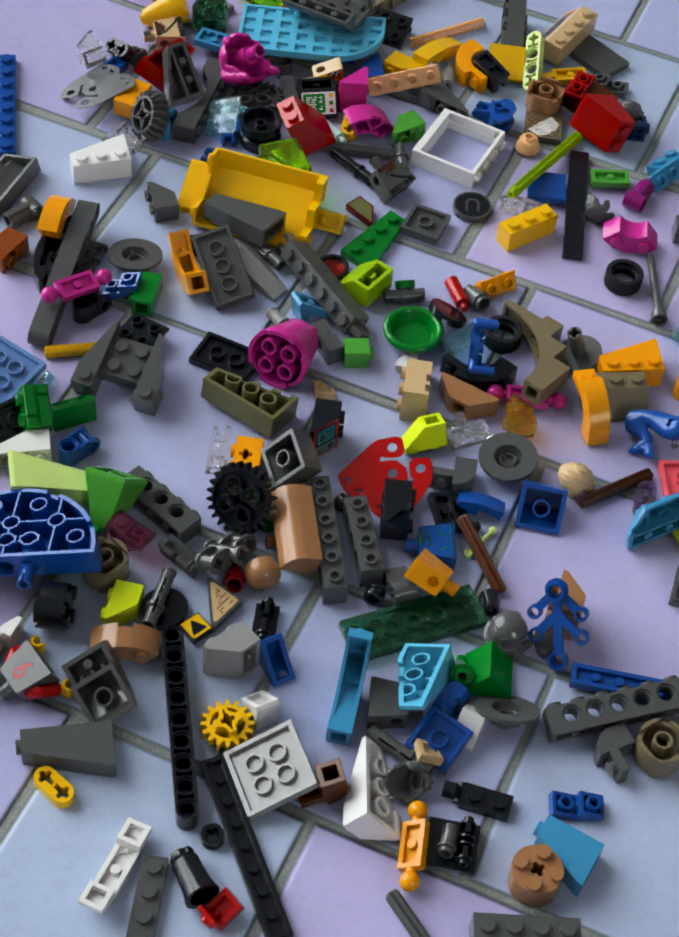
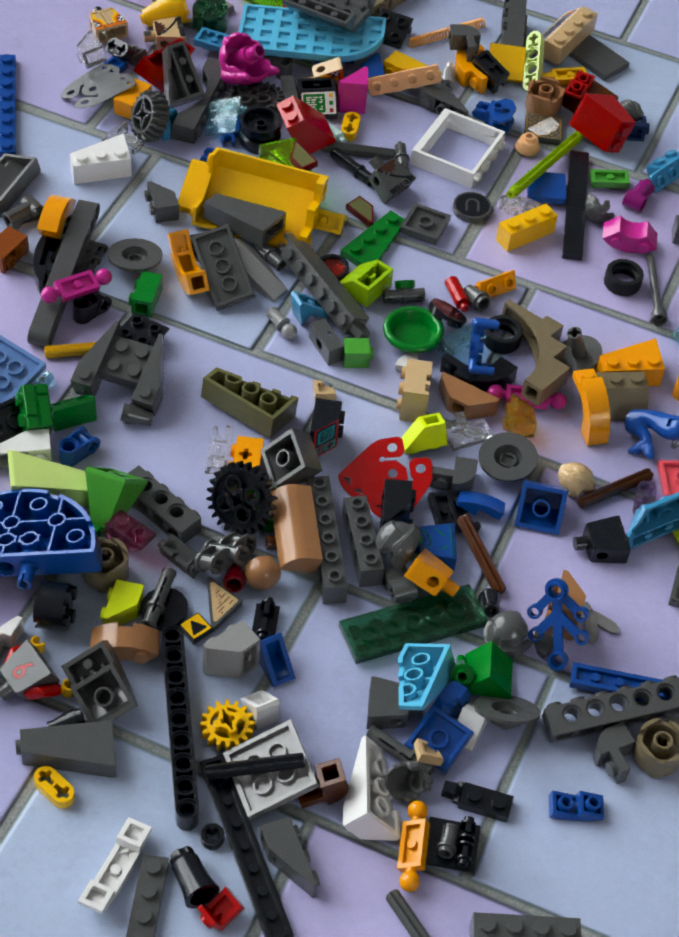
(70, 717): none -> black cone
(108, 24): none -> tan torso
(121, 287): blue slope -> none
(136, 415): none -> dark grey cone
(224, 354): black tile -> none
(255, 766): none -> black axle
(284, 352): dark pink cone -> none
(285, 852): none -> dark grey slope
(301, 158): none -> tile
(338, 502): dark grey hinge -> none
(349, 686): dark azure arch -> none
(368, 120): dark pink brick -> none
(374, 594): black bush -> none
(400, 540): none -> dark grey helmet
(408, 128): bright green slope -> none
(437, 50): yellow slope -> none
(464, 38): none -> dark grey brick
(492, 531): yellowish green hinge -> none
(535, 875): medium nougat brick -> none
(574, 848): dark azure slope -> none
(598, 620): none -> light grey piece
(604, 541): none -> black torso
(617, 87): dark grey slope -> none

